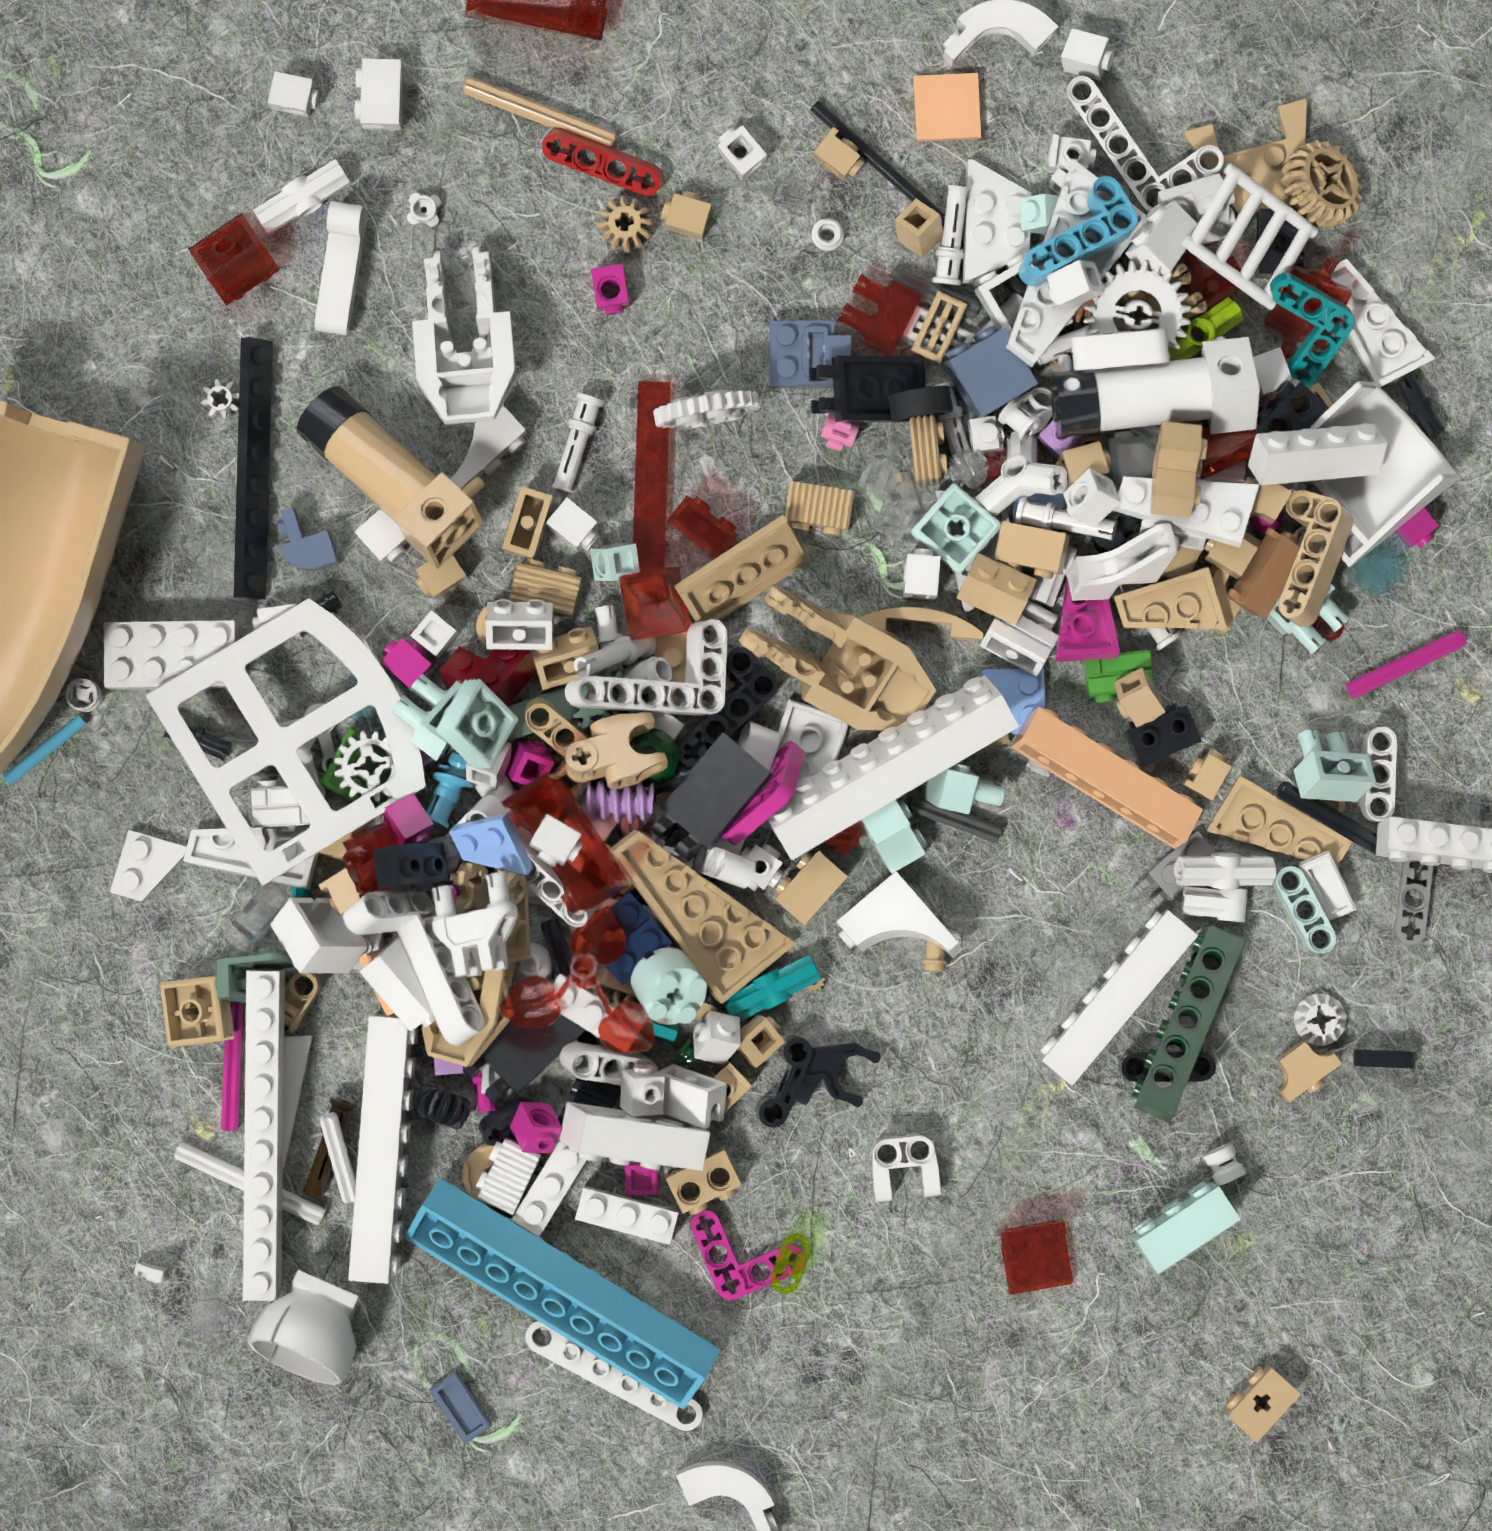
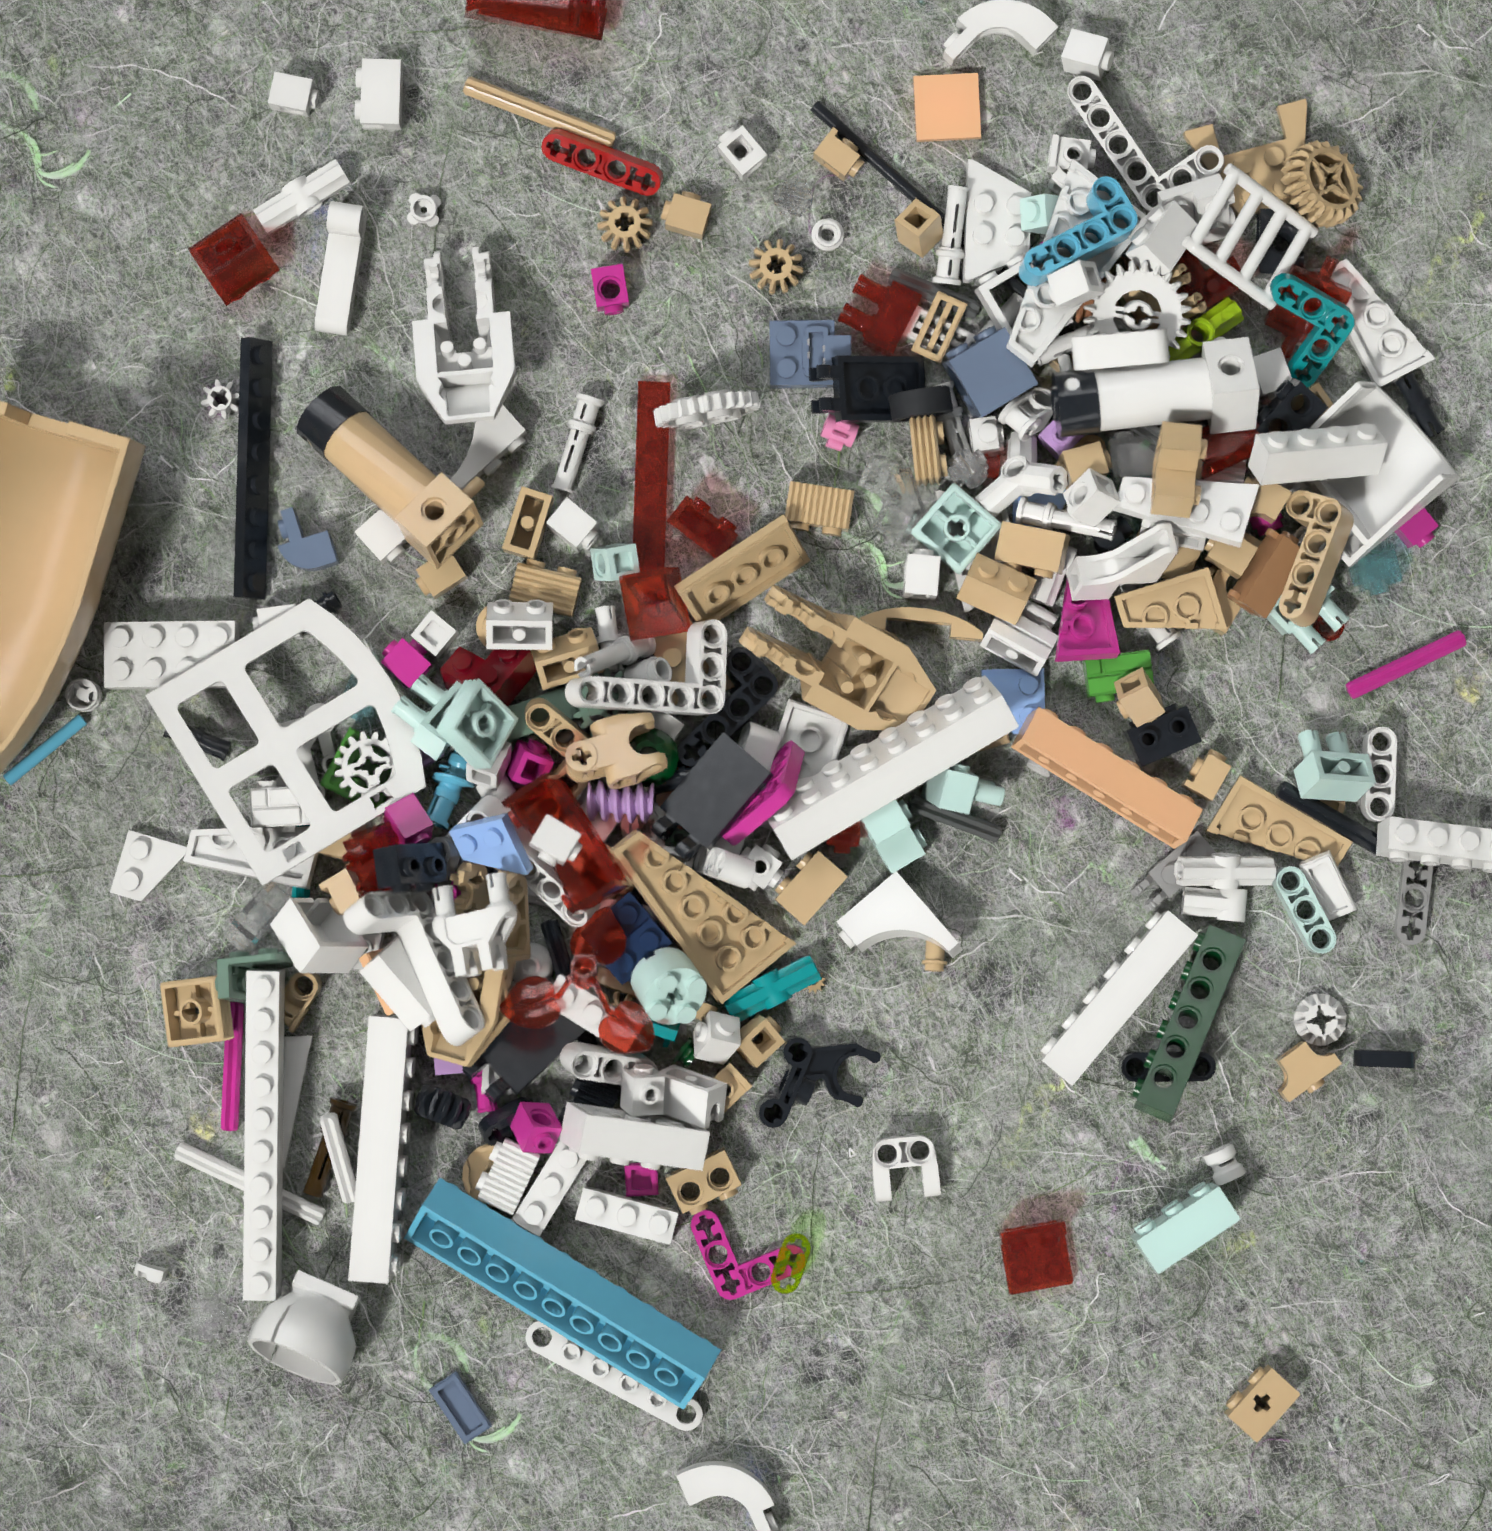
(764, 263): none -> tan gear

